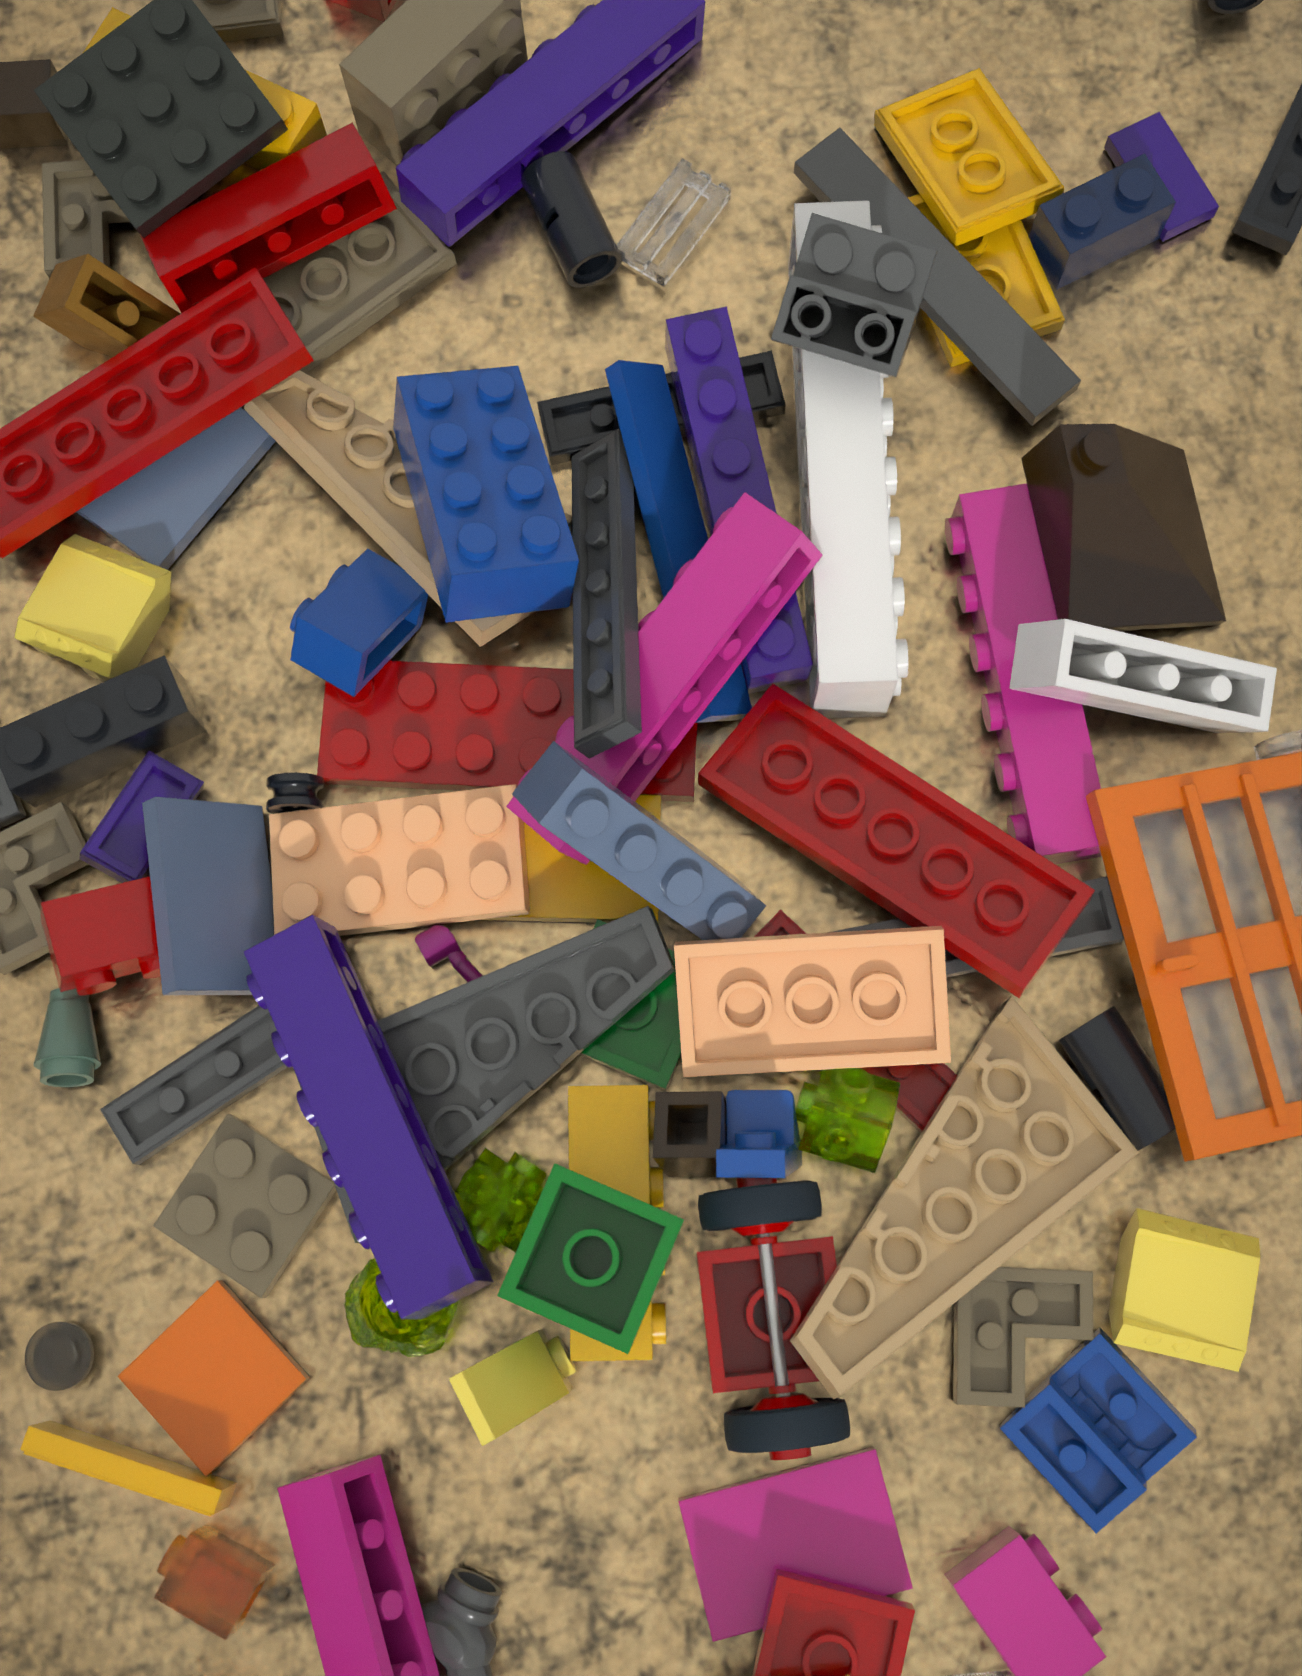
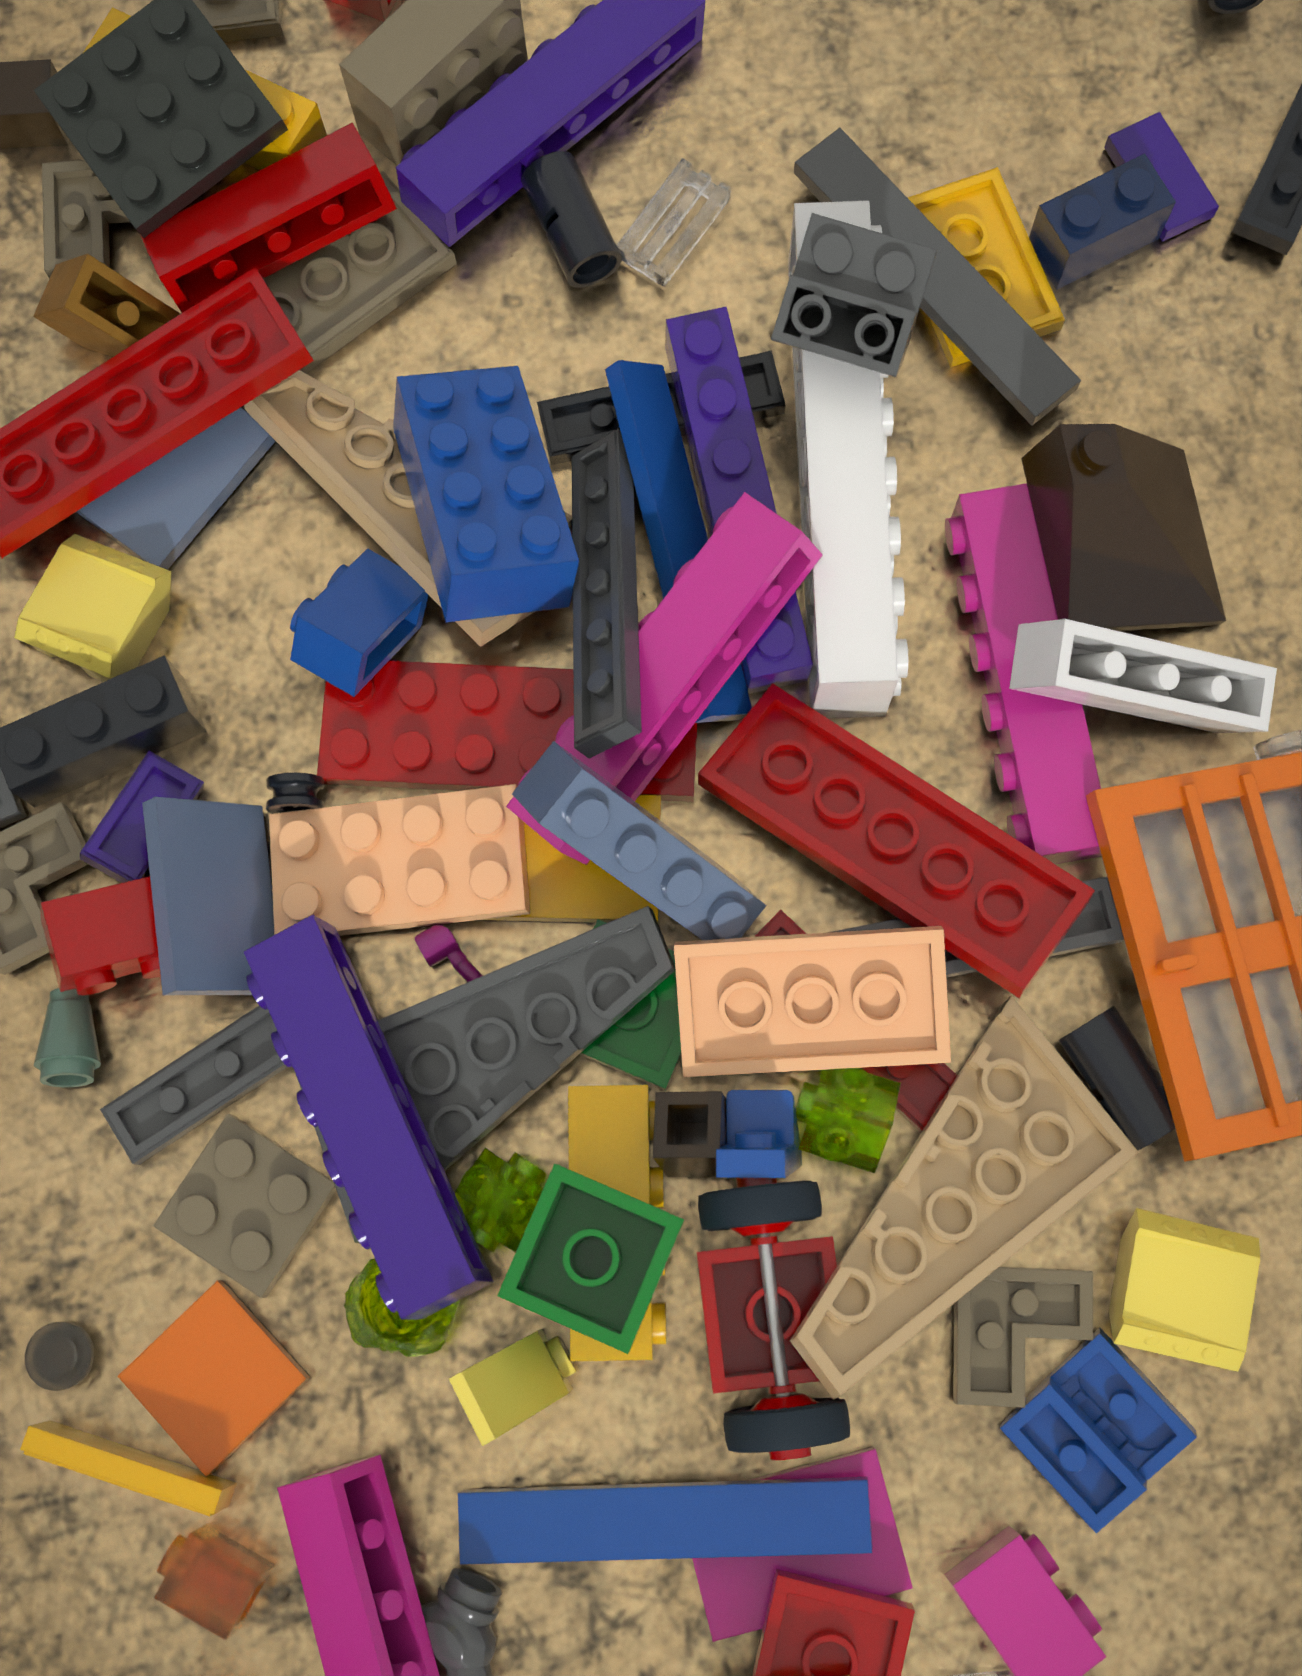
(665, 1521): none -> blue tile
(967, 156): yellow tile -> none

